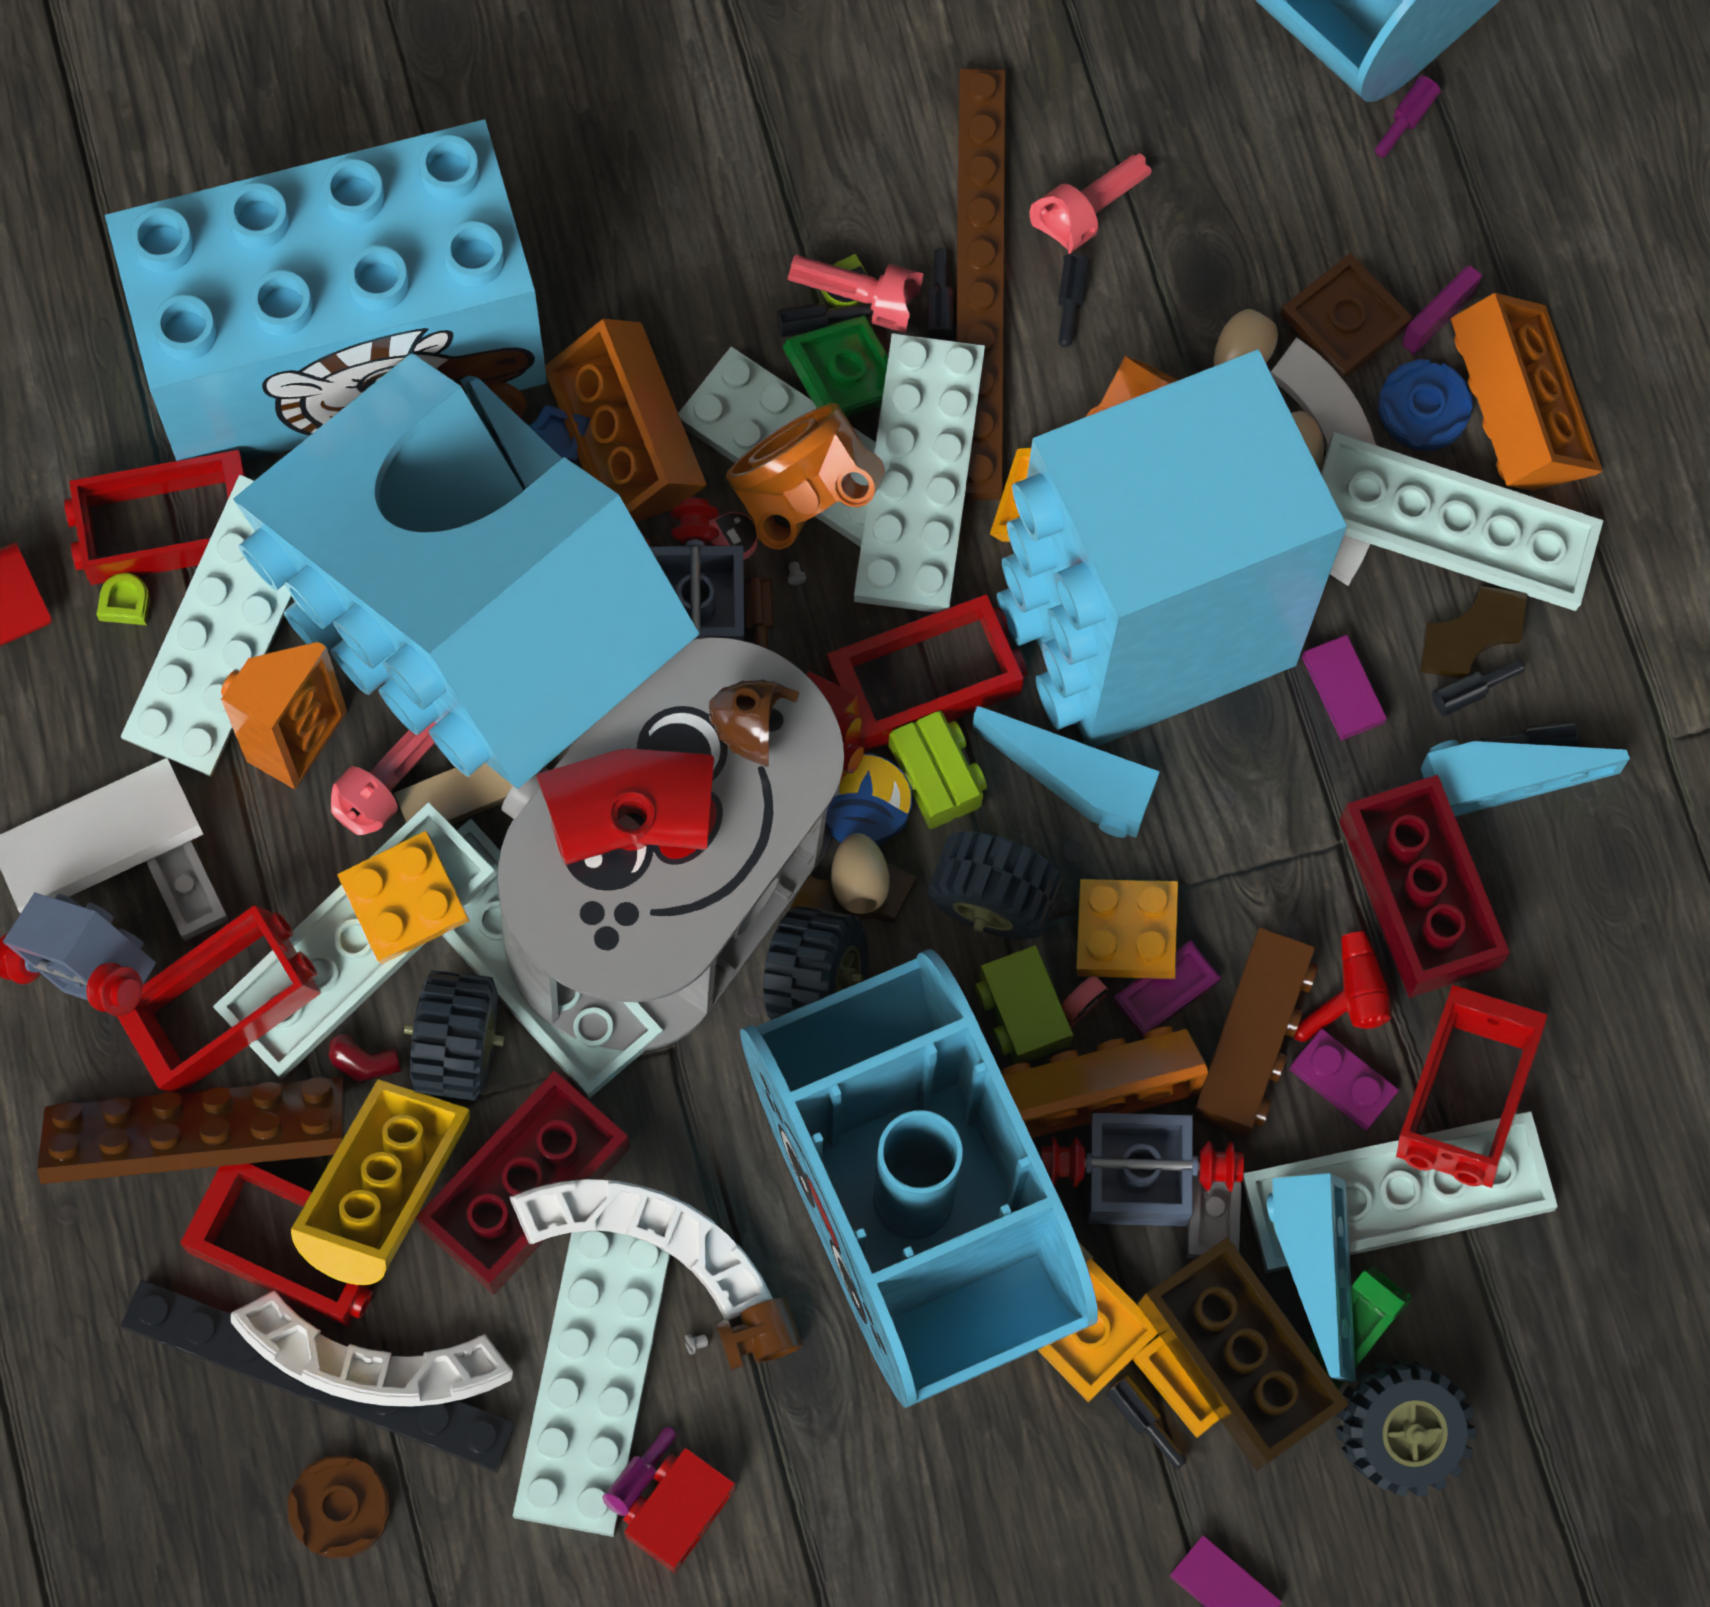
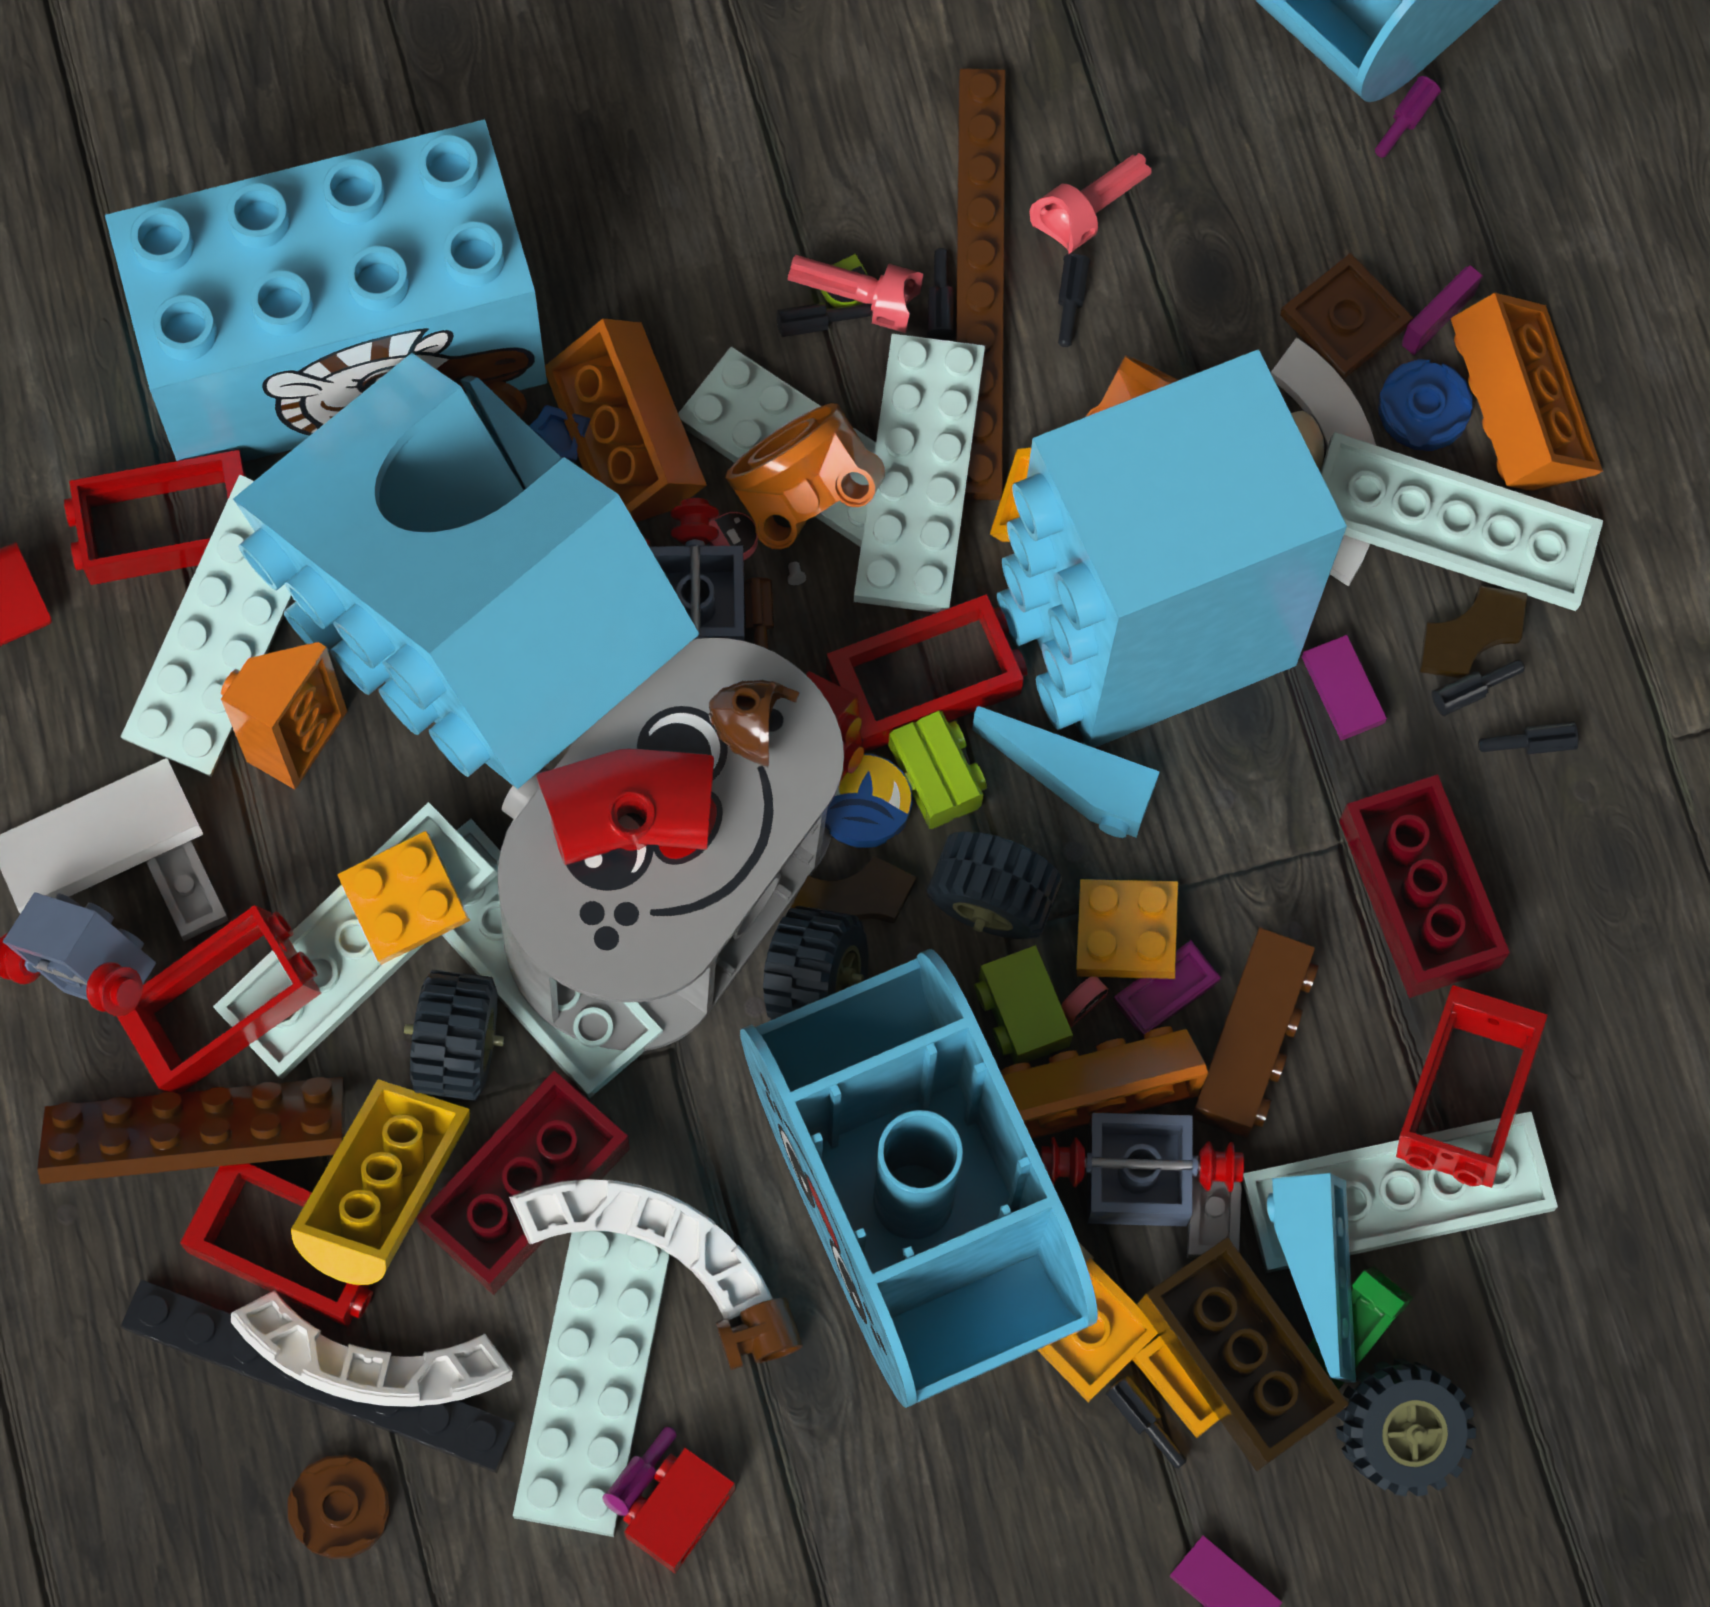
(124, 600): lime tile -> none
(360, 1064): dark red arm -> none
(371, 790): coral piece -> none
(455, 794): tan tile -> none
(696, 1342): light grey piece -> none
(841, 365): green tile -> none
(860, 874): tan animal -> none
(1246, 333): tan animal -> none
(1343, 1079): magenta plate -> none
(1363, 994): red piece -> none
(1498, 773): medium azure slope -> none

